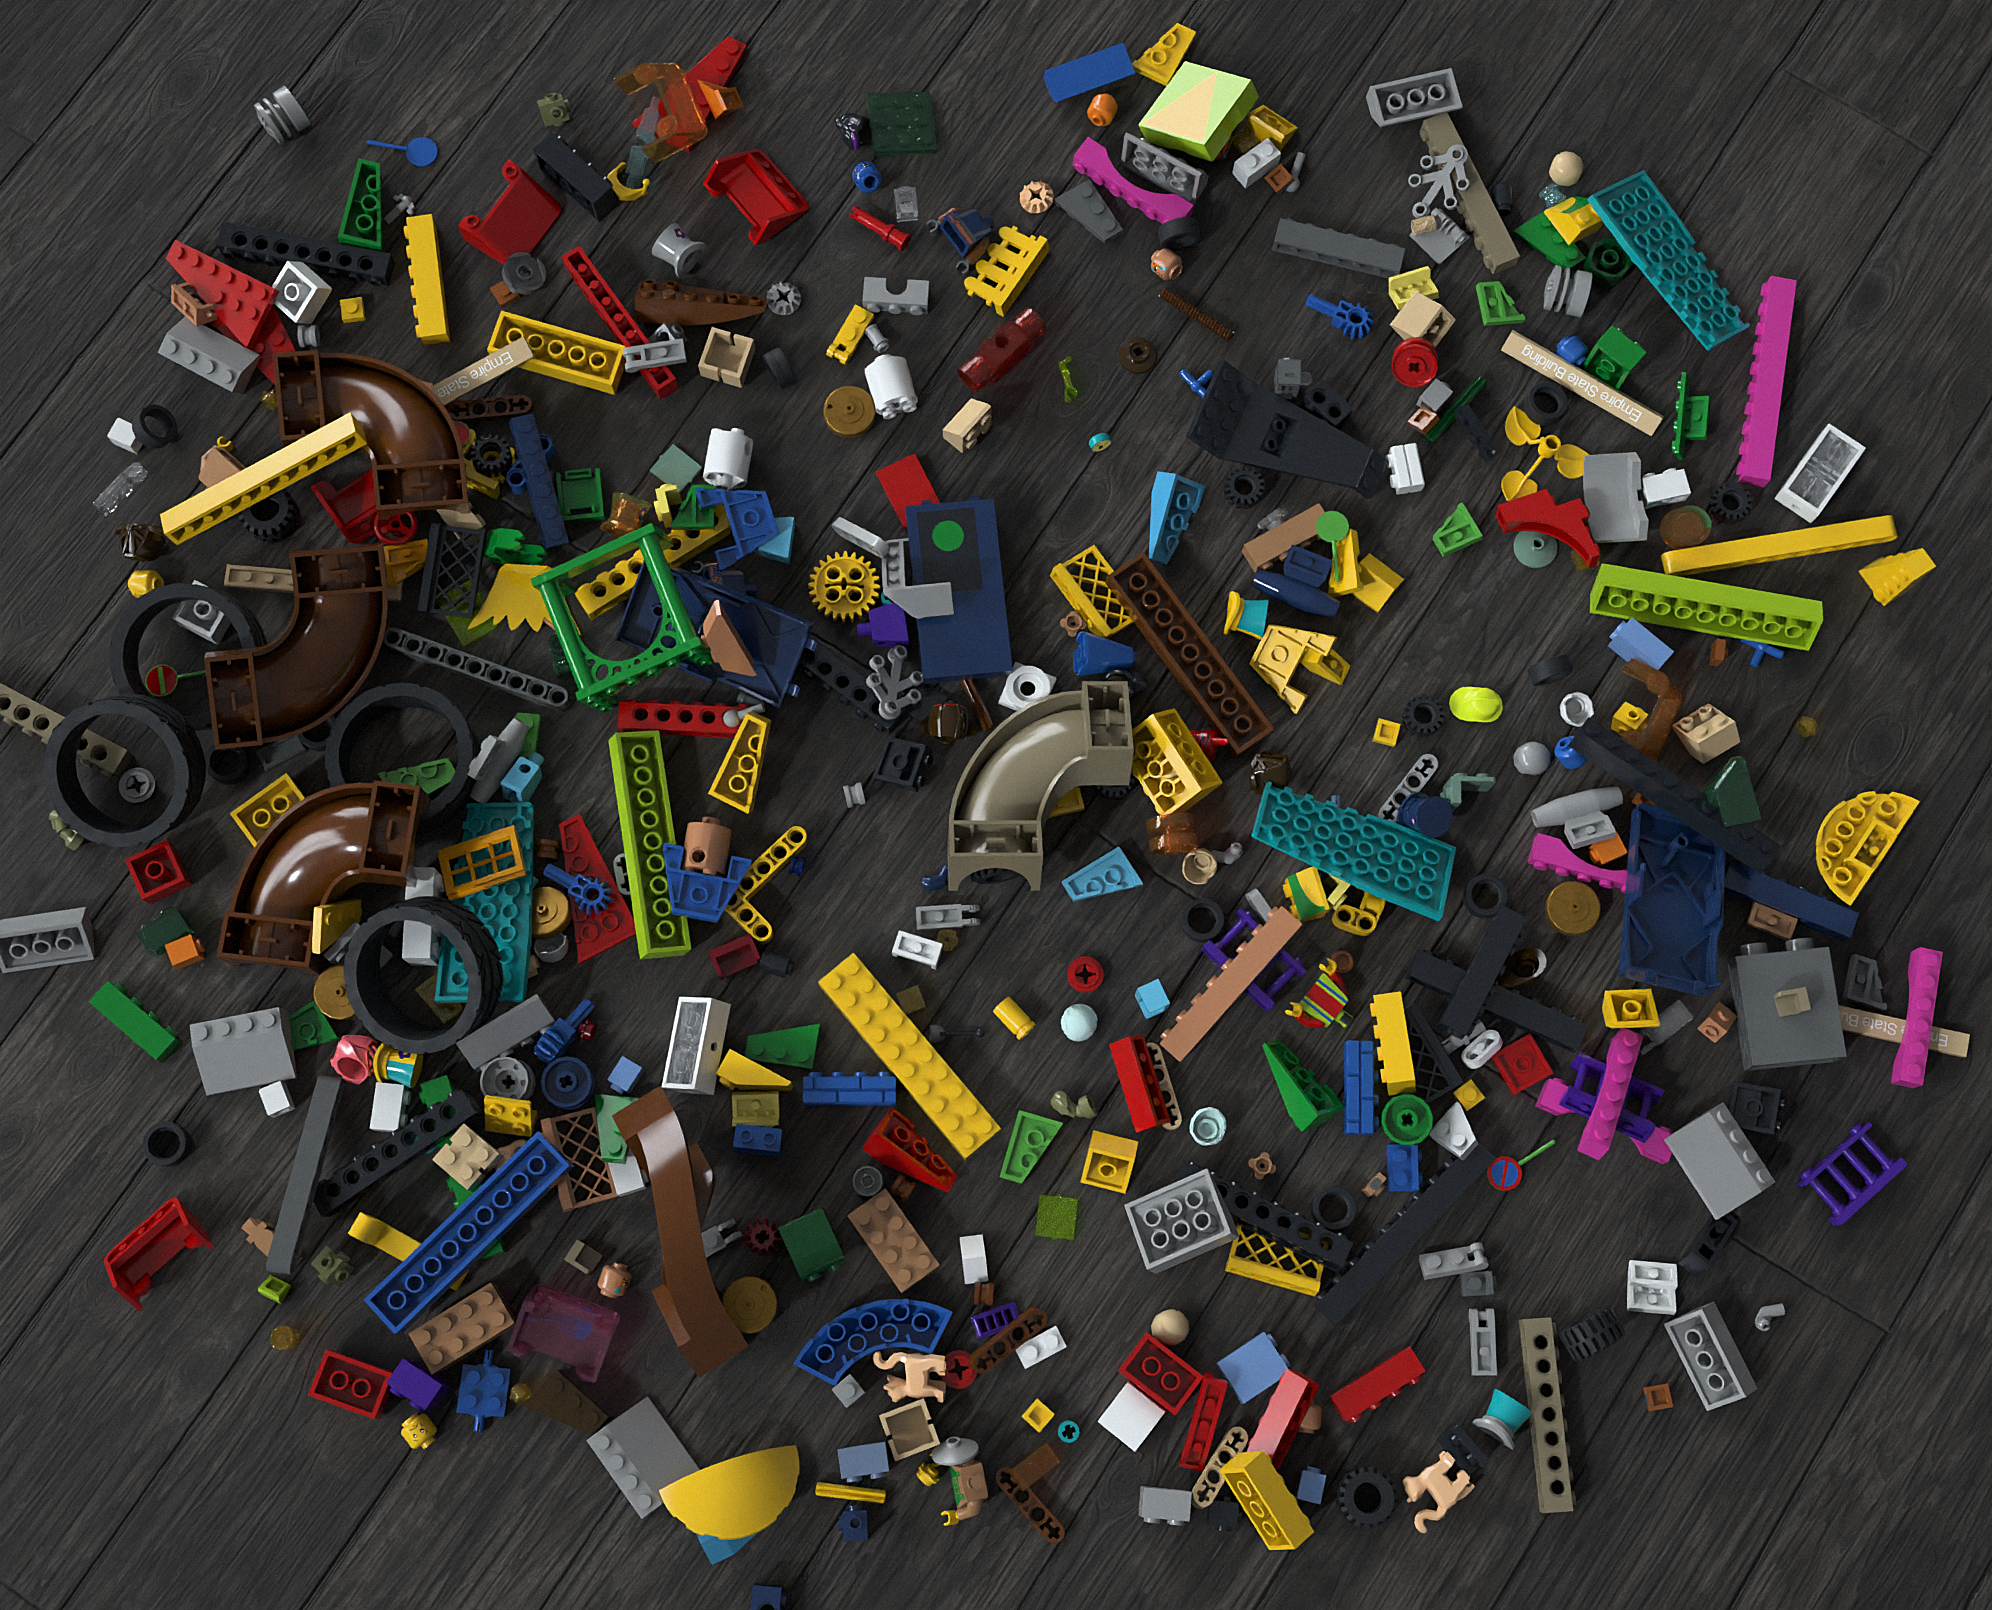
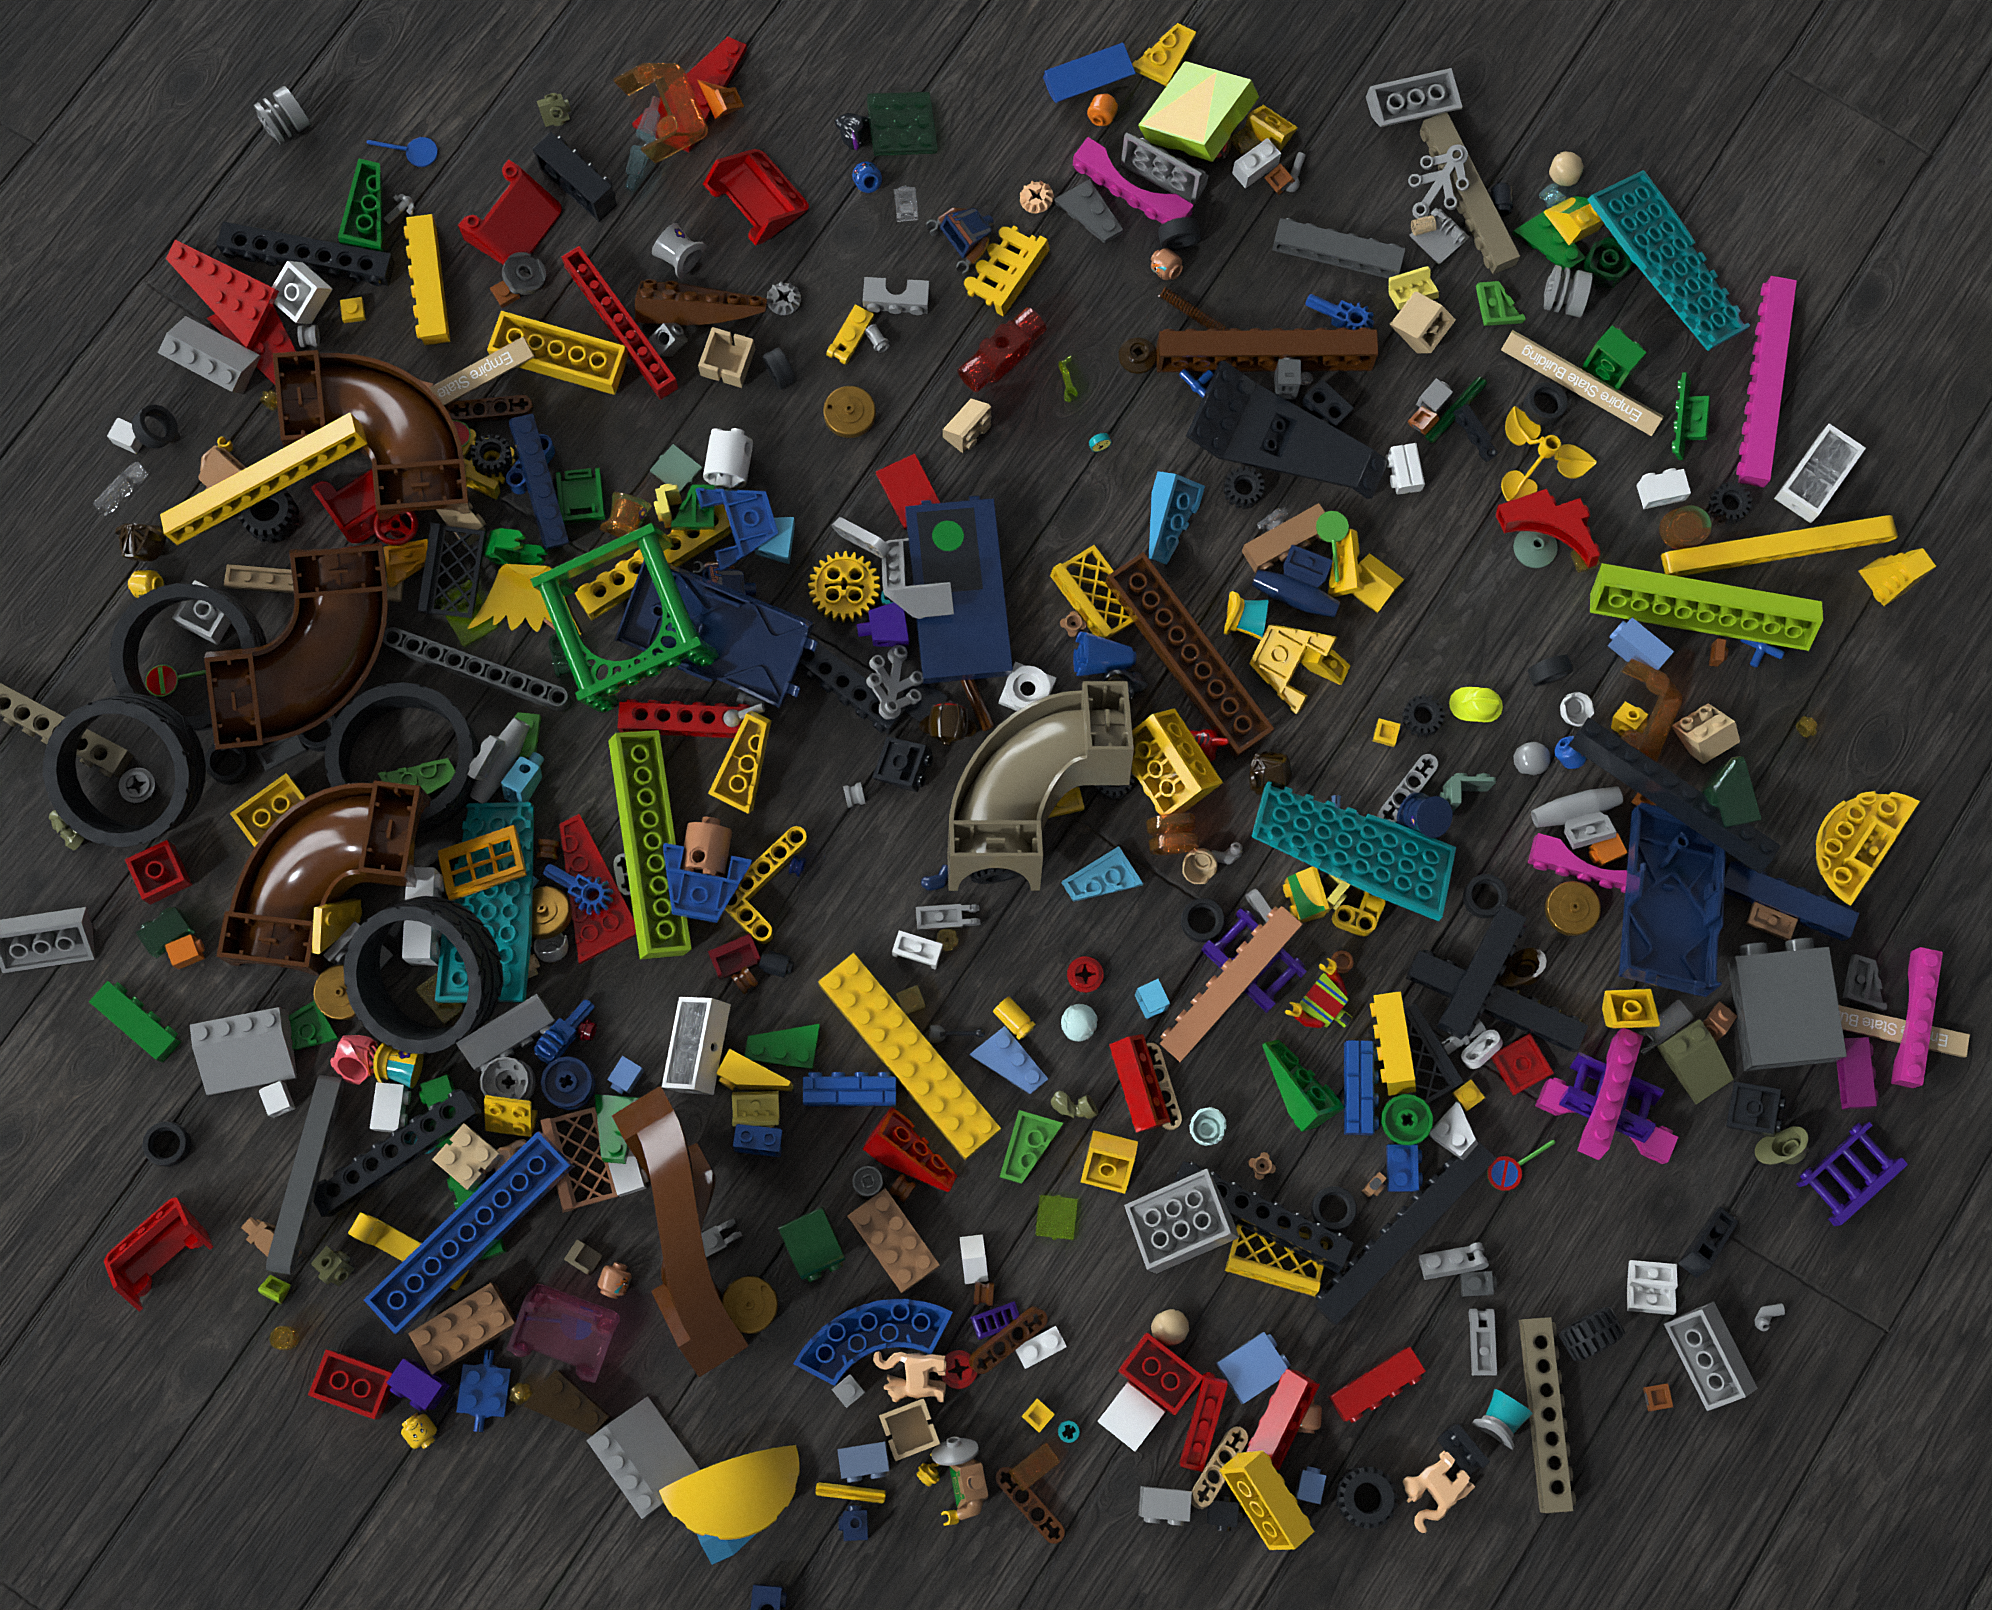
(190, 305): nougat hinge -> none
(622, 192): yellow helmet -> none
(654, 355): light grey plate -> none
(726, 643): nougat wedge -> none
(744, 980): none -> reddish brown wheel
(767, 1243): dark red gear -> none
(888, 232): red pin -> none
(891, 386): white cylinder -> none
(1010, 1060): none -> medium blue wing
(1261, 349): none -> reddish brown brick
(1415, 362): red wheel -> none
(1457, 532): bright green wing -> none
(1572, 350): blue head -> none
(1612, 497): light grey panel -> none
(1696, 1061): none -> olive slope
(1719, 1160): light grey slope -> none
(1787, 1147): none -> olive piece
(1792, 1002): dark tan panel -> none
(1857, 1075): none -> magenta brick

